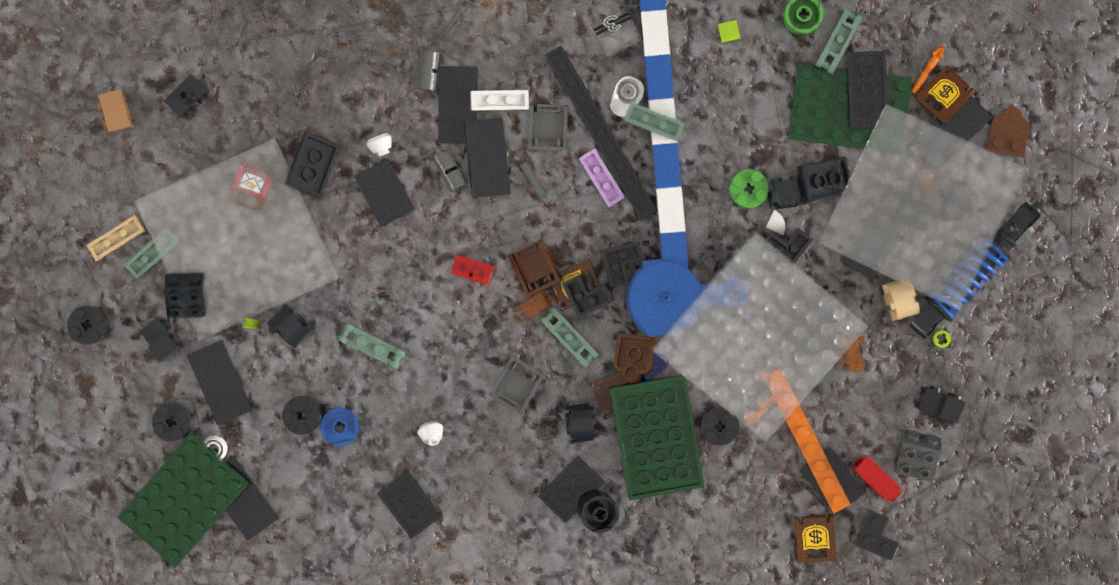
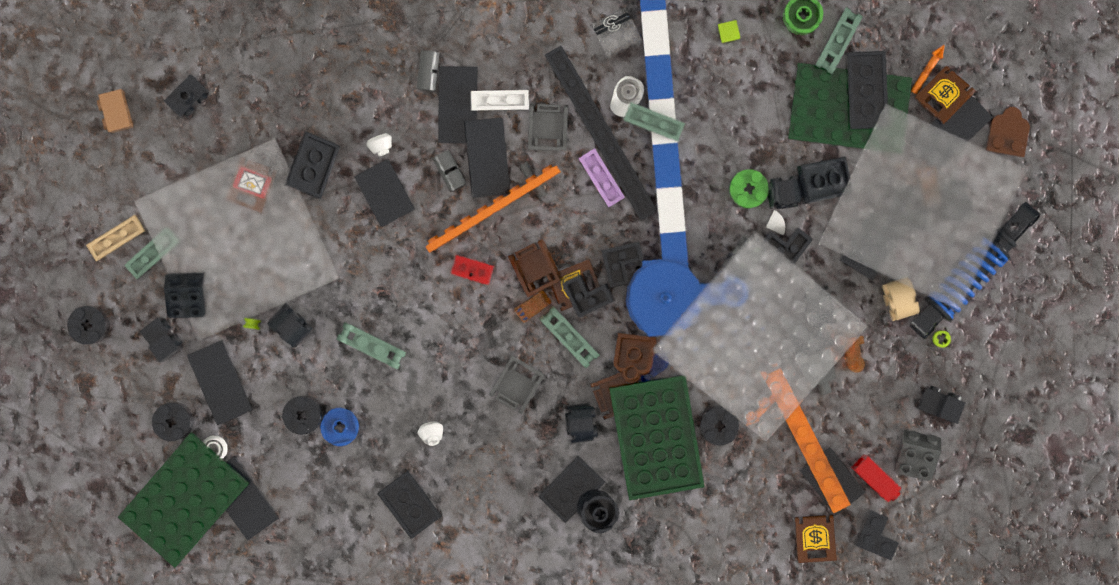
(485, 212): none -> orange plate

